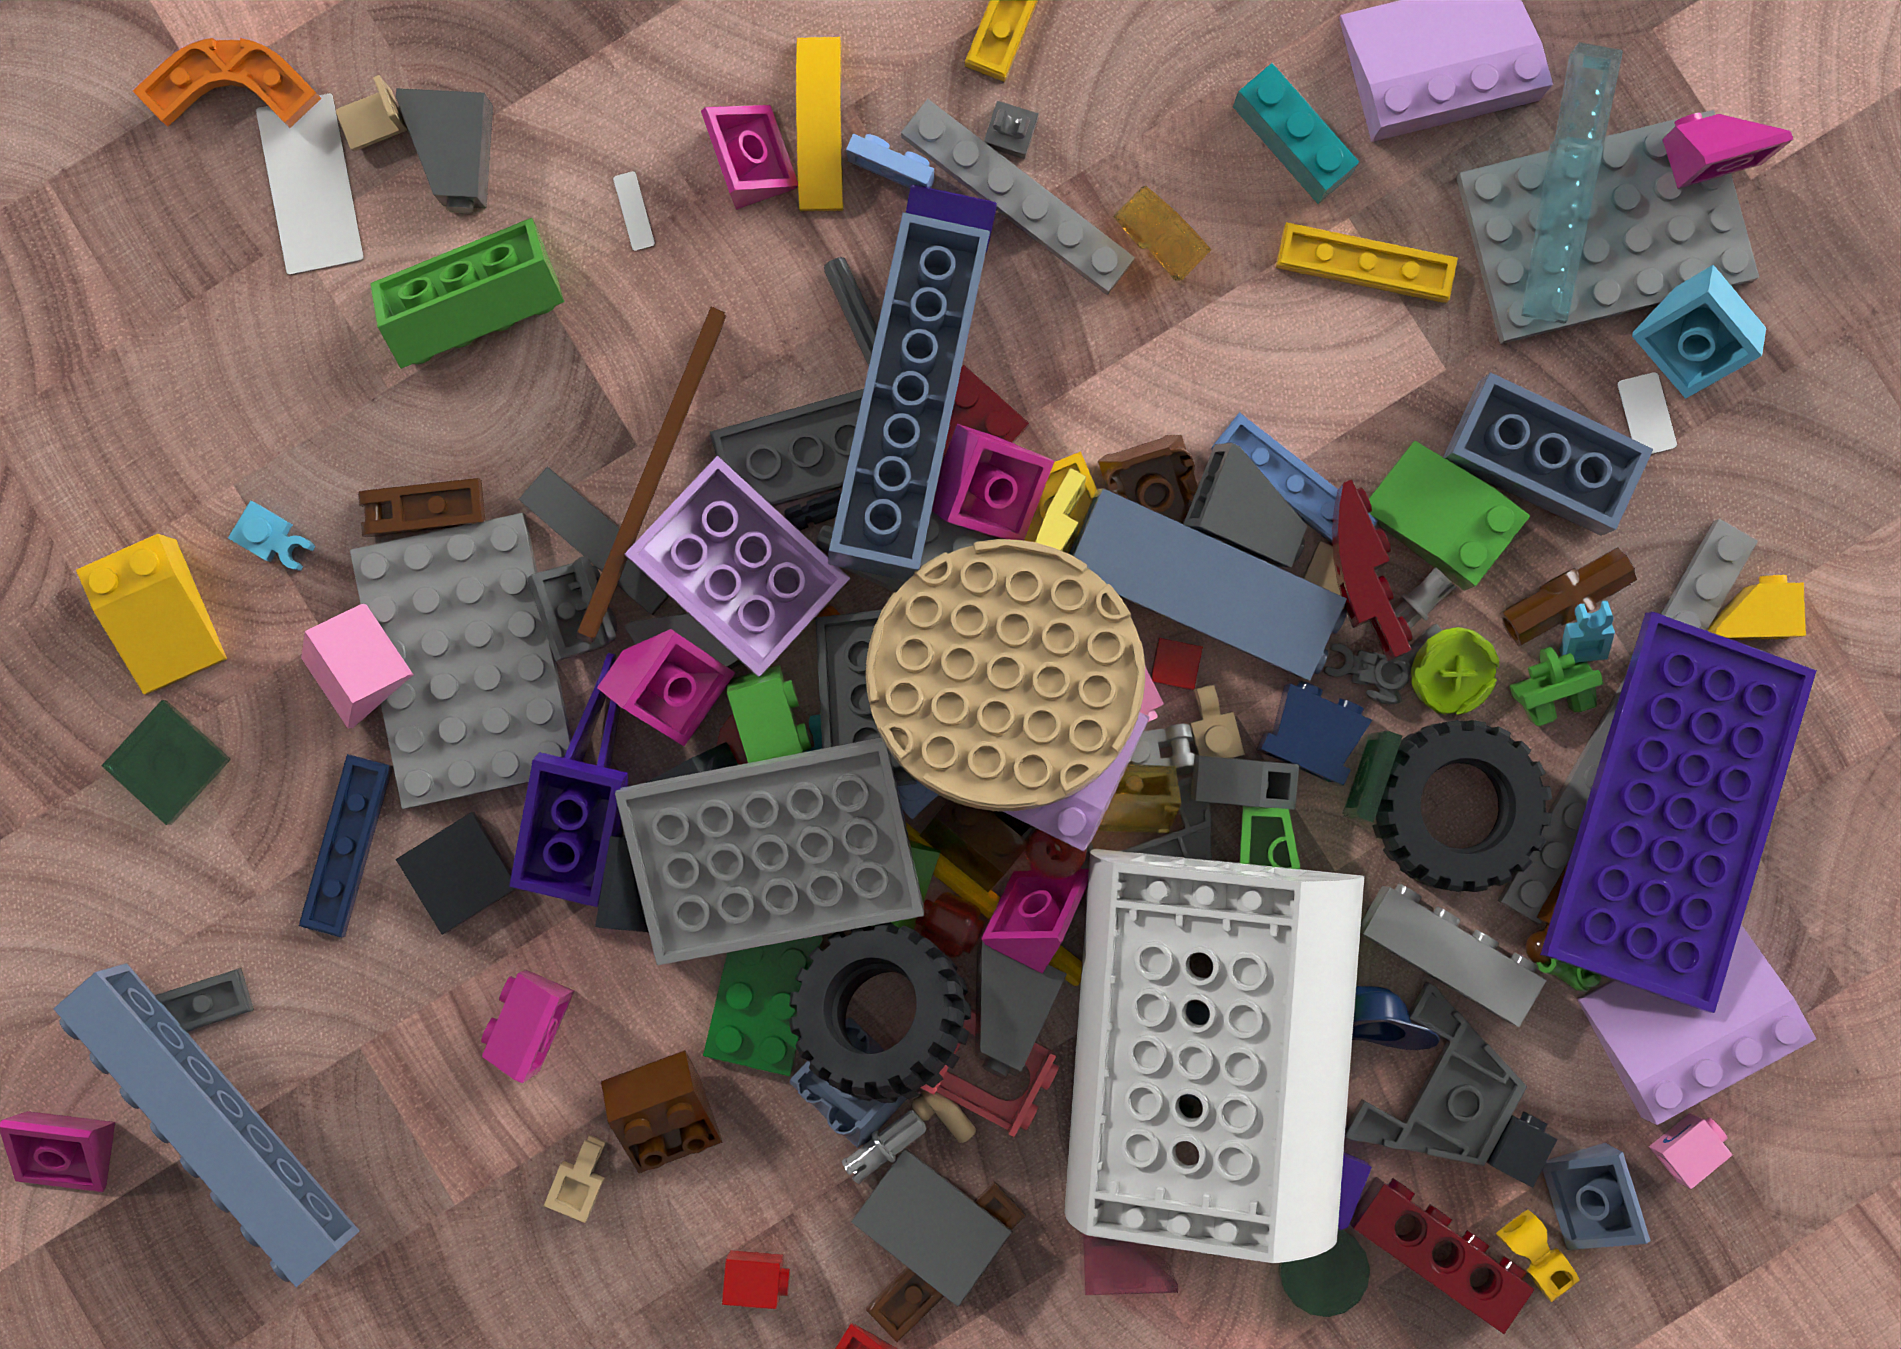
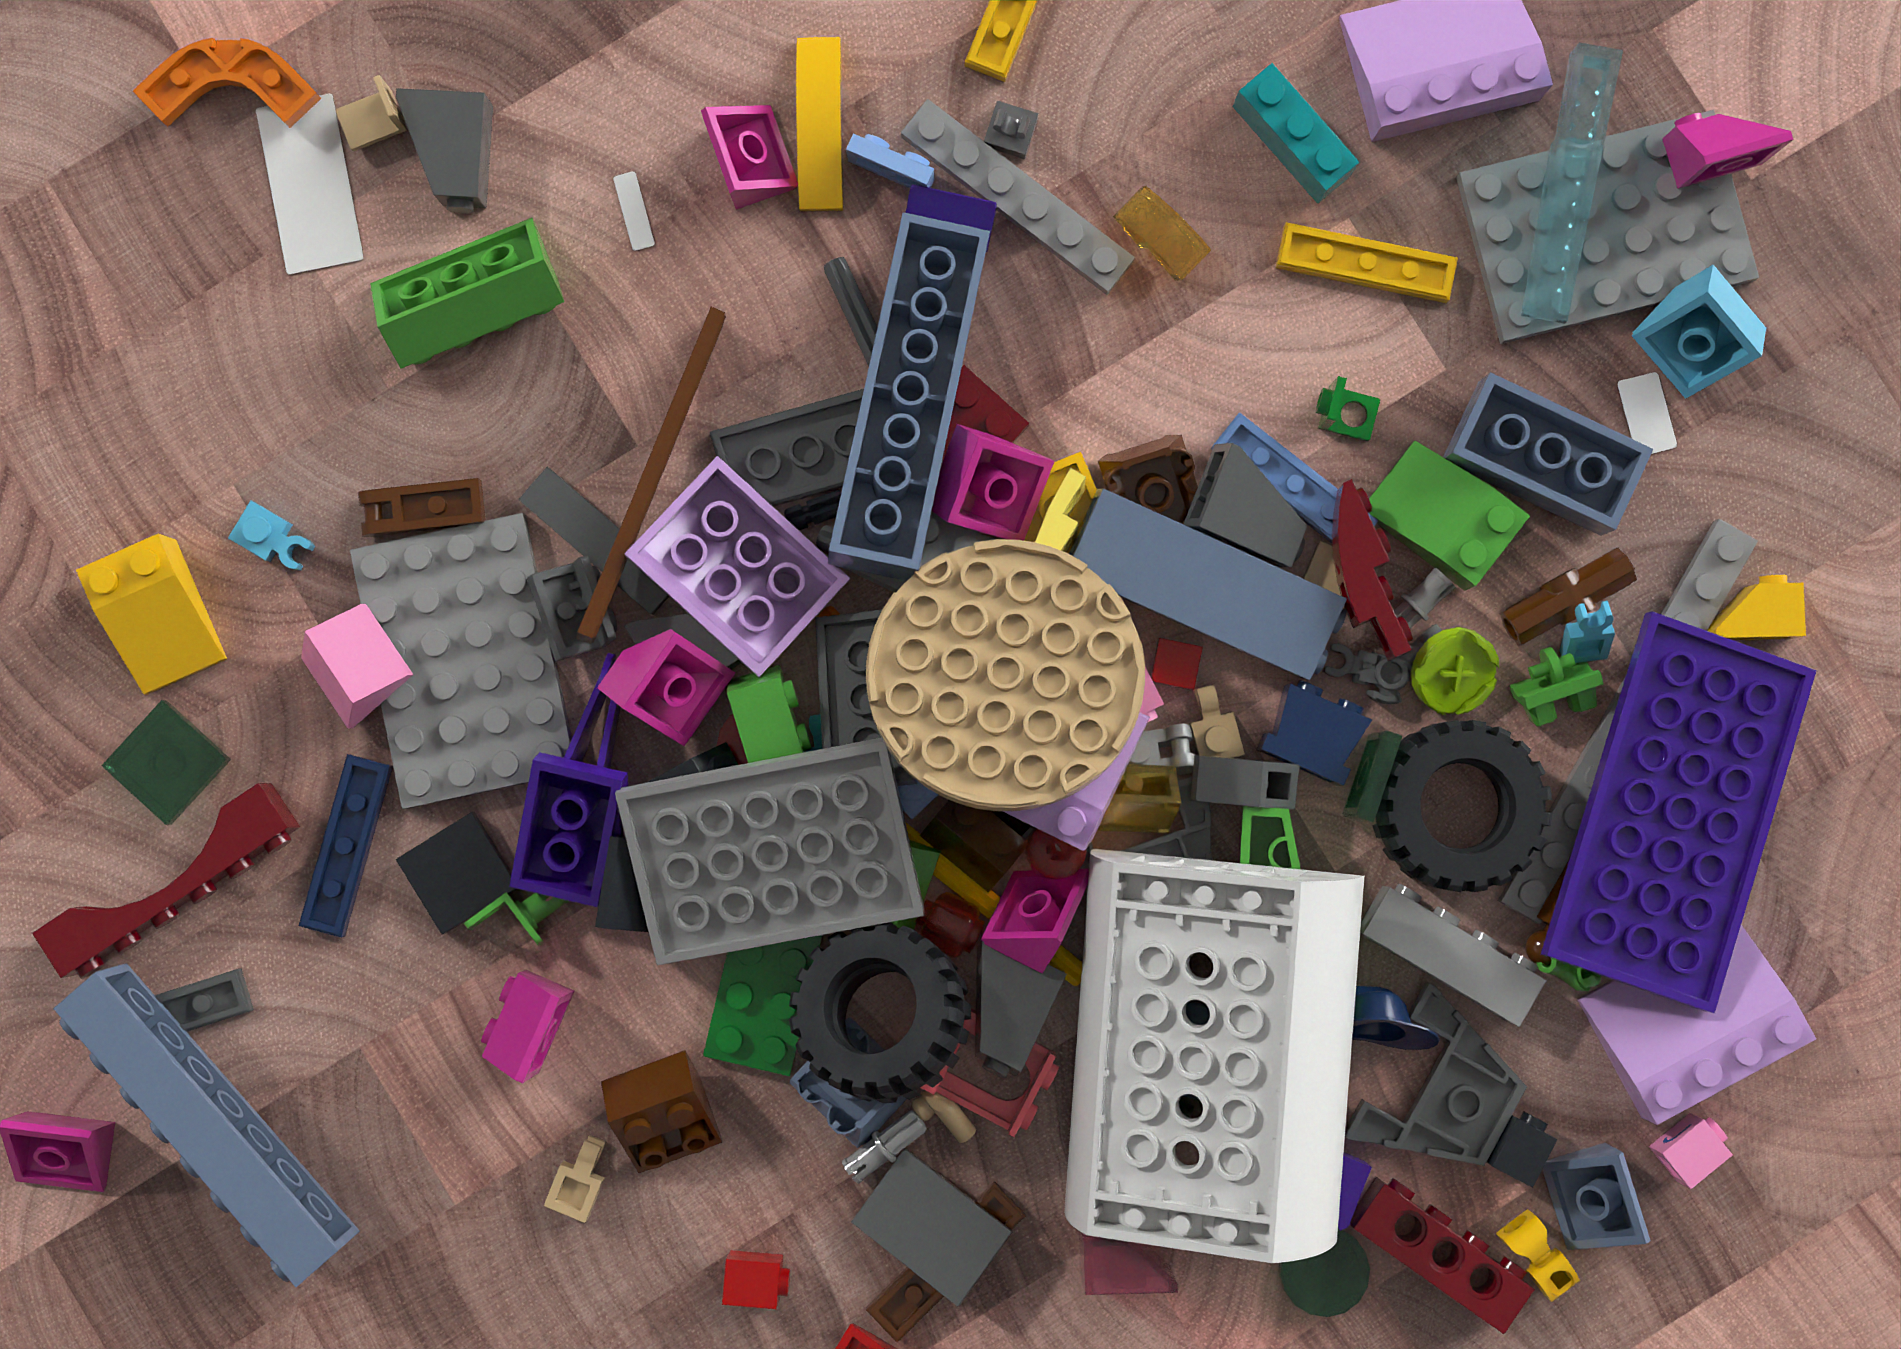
(244, 829): none -> dark red arch
(528, 912): none -> bright green bracket
(1330, 406): none -> green bracket

